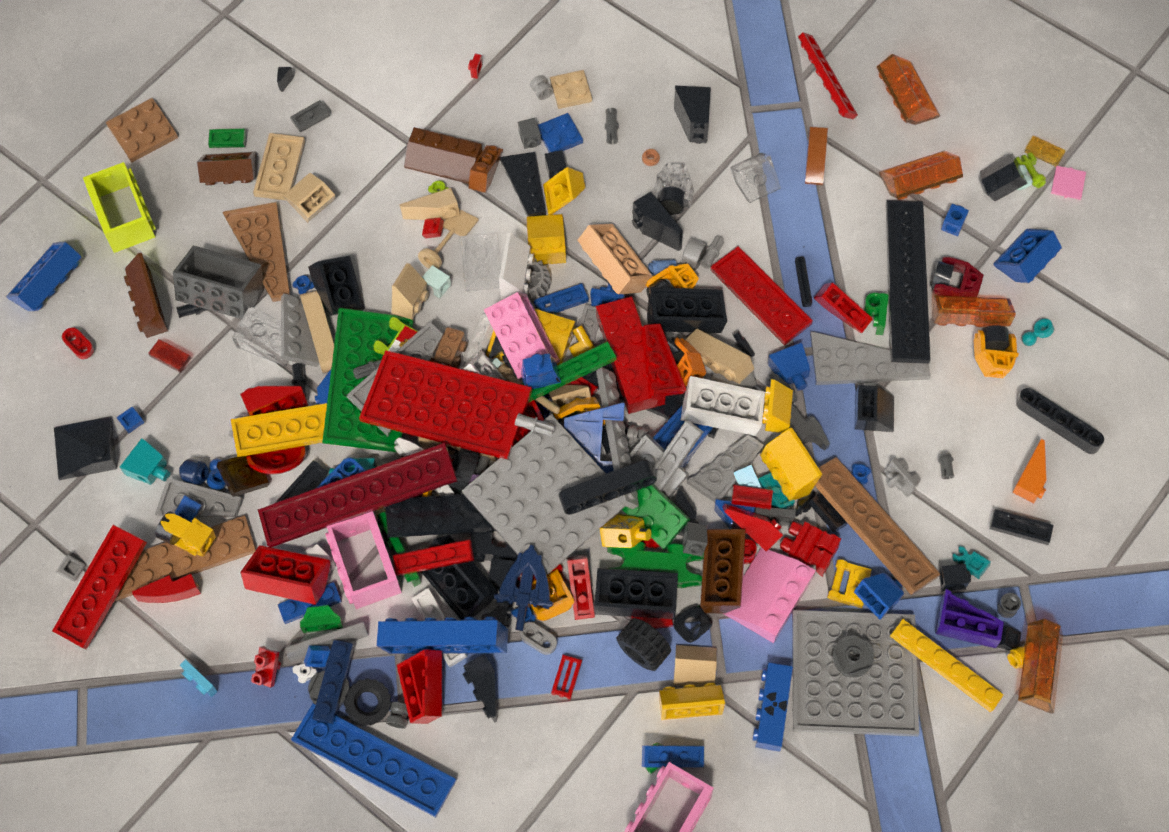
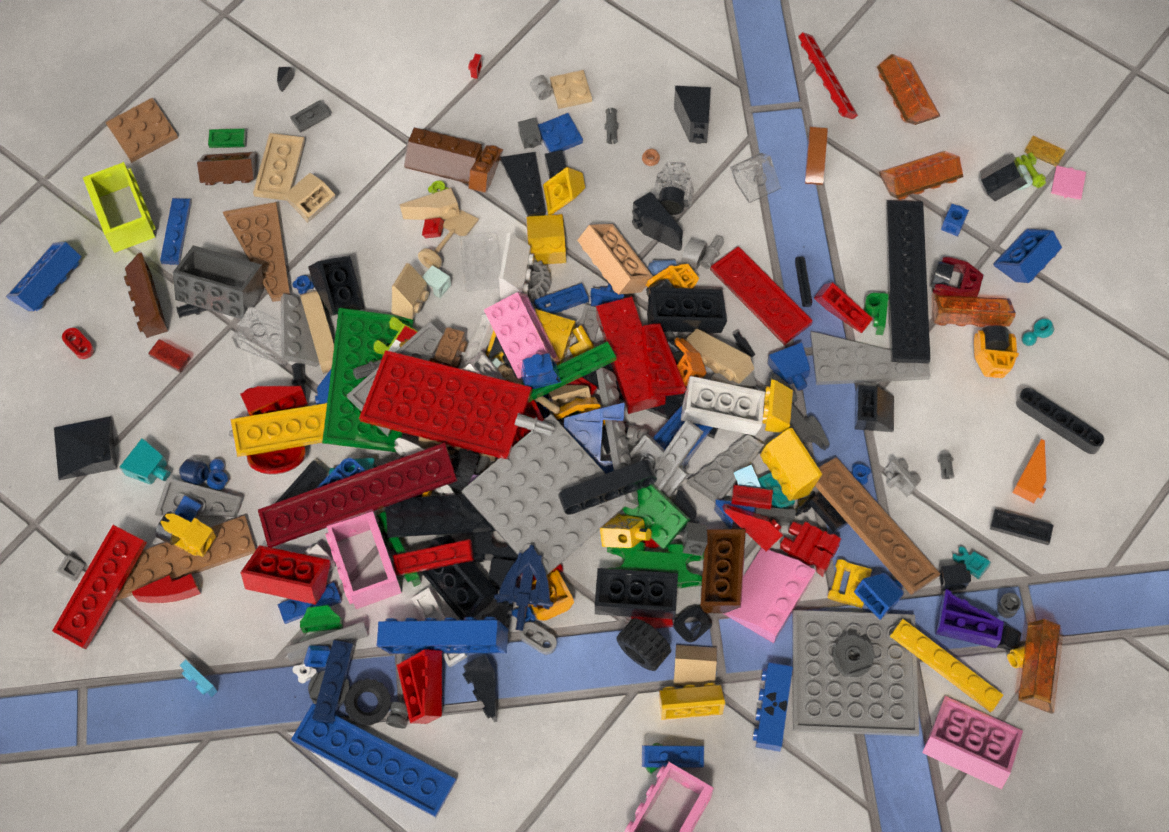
(130, 420): blue plate -> none
(175, 231): none -> blue plate
(240, 476): dark brown plate -> none
(266, 667): red hips -> none
(562, 693): red tile -> none
(580, 587): slope -> none
(750, 551): red wheel -> none
(973, 742): none -> bright pink slope

